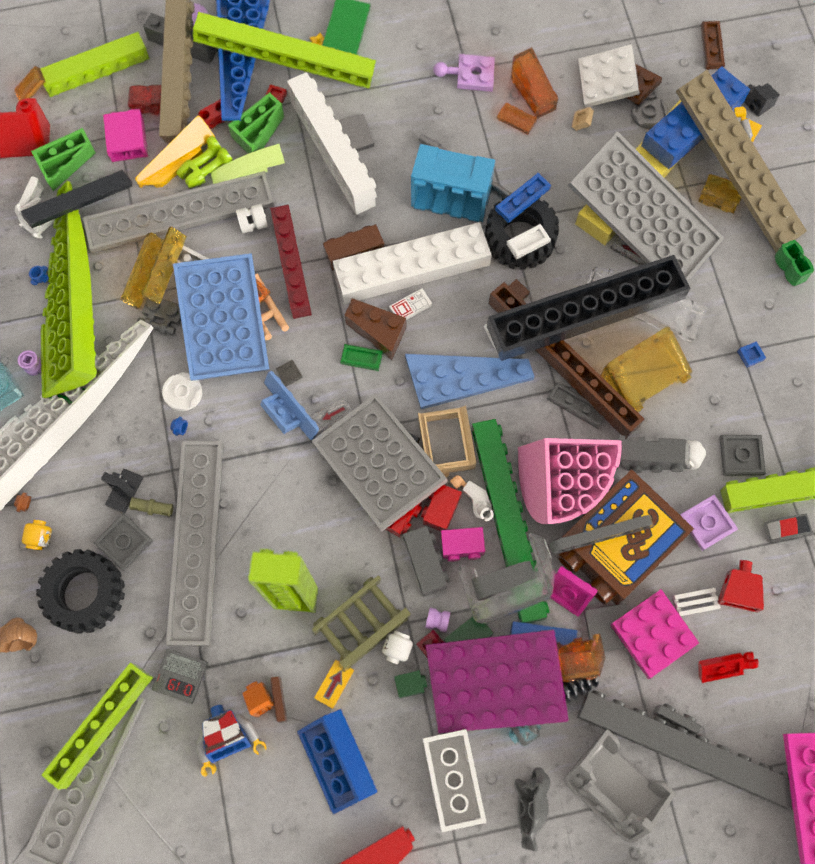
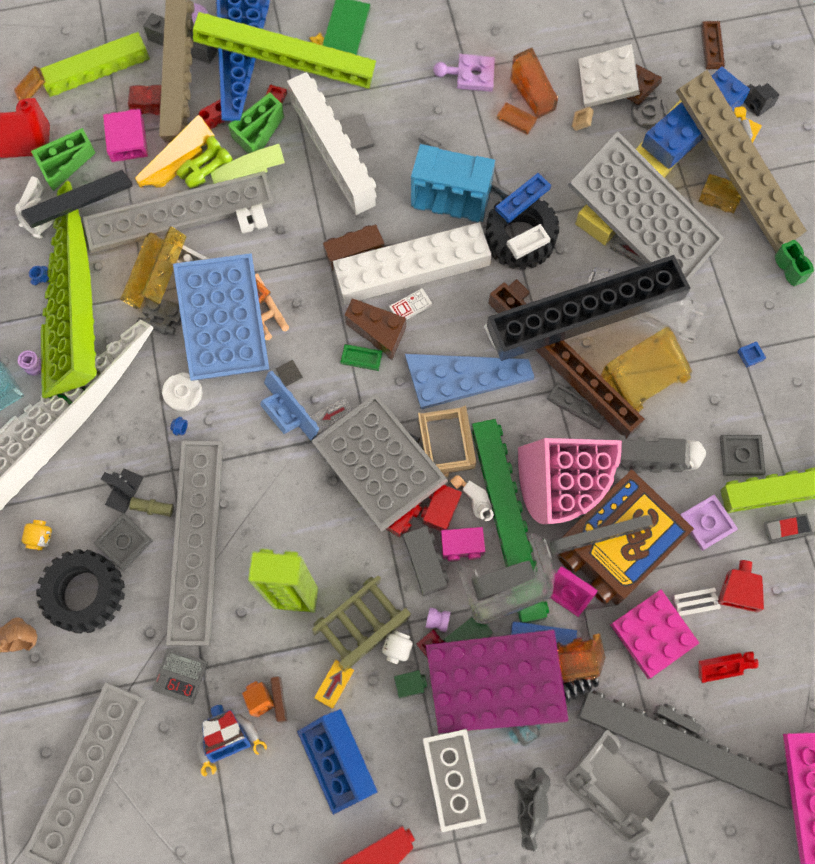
(22, 502): dark orange plate -> none
(97, 726): lime brick -> none
(290, 261): dark red brick -> none

